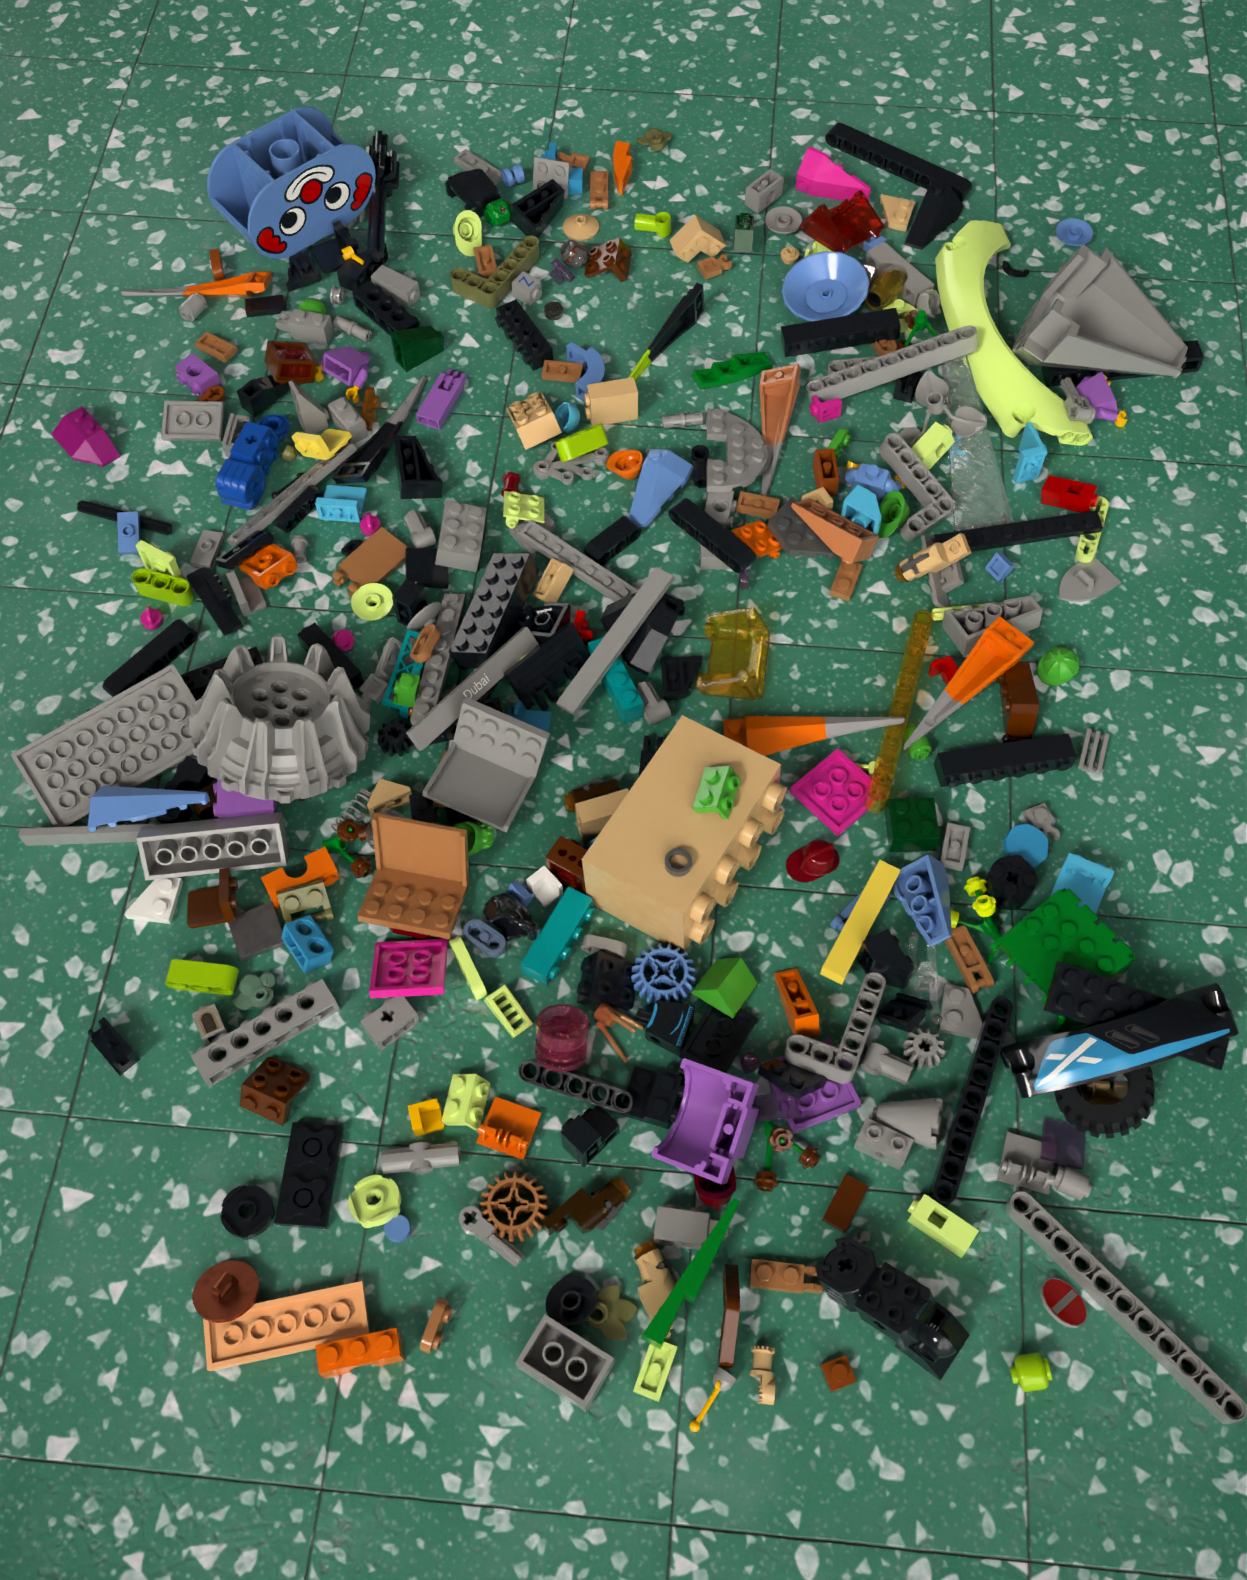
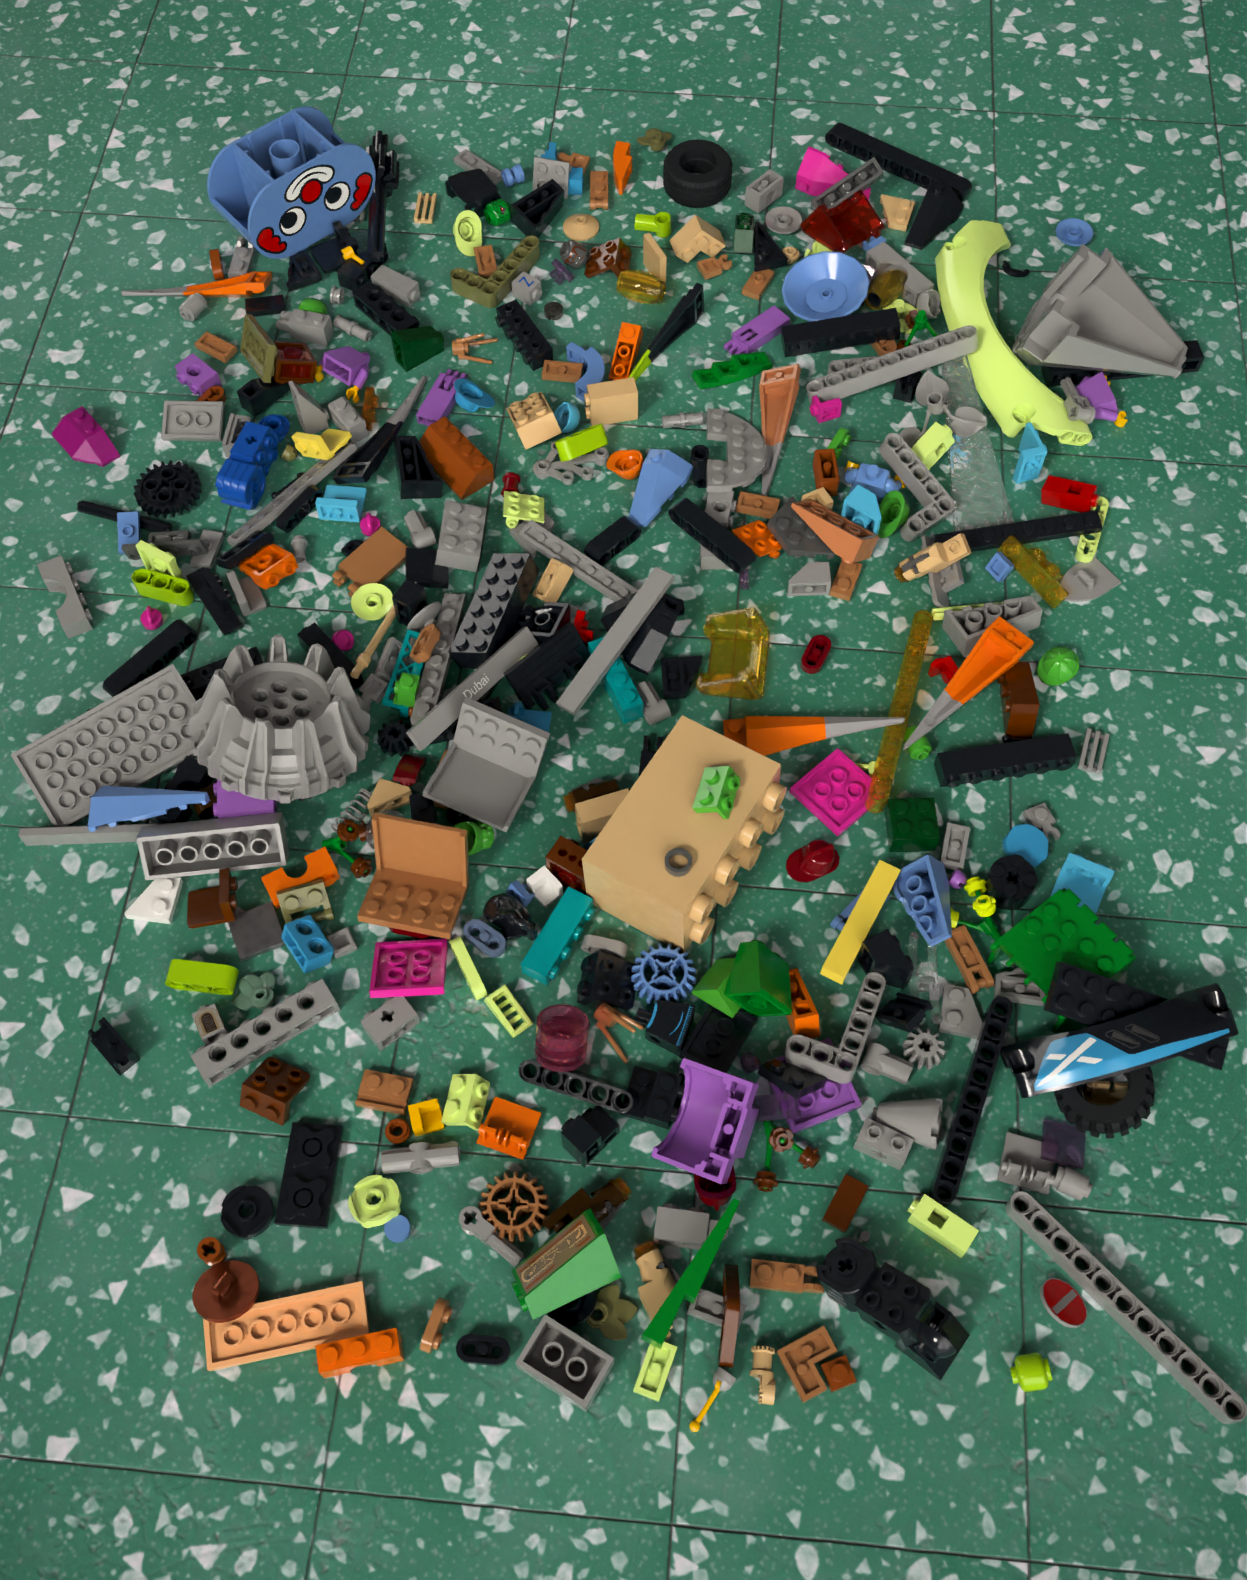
(72, 614): none -> light grey arch
(167, 489): none -> black gear
(176, 542): none -> dark grey bracket
(207, 1244): none -> dark orange bush
(241, 259): none -> light grey hinge
(258, 348): none -> olive piece
(342, 942): none -> light grey tile
(365, 658): none -> tan bar
(384, 1092): none -> medium nougat plate
(392, 1126): none -> dark orange plate
(409, 769): none -> dark red slope
(426, 199): none -> tan tile
(456, 458): none -> dark orange slope
(461, 347): none -> medium nougat plant
(470, 396): none -> dark azure piece
(484, 1347): none -> black plate
(565, 1267): none -> slope
(626, 351): none -> orange slope
(641, 286): none -> clear yellow piece
(654, 257): none -> tan tile
(697, 189): none -> black tyre
(710, 1308): none -> light grey plate
(757, 283): none -> medium nougat plate
(760, 981): none -> green slope
(765, 325): none -> medium lavender hinge
(766, 251): none -> black wing
(800, 1360): none -> medium nougat plate
(811, 580): none -> light grey slope
(815, 656): none -> dark red plate
(858, 180): none -> dark grey brick
(957, 879): none -> medium lavender hinge
(1012, 987): none -> light grey wing
(1036, 570): none -> clear yellow bracket

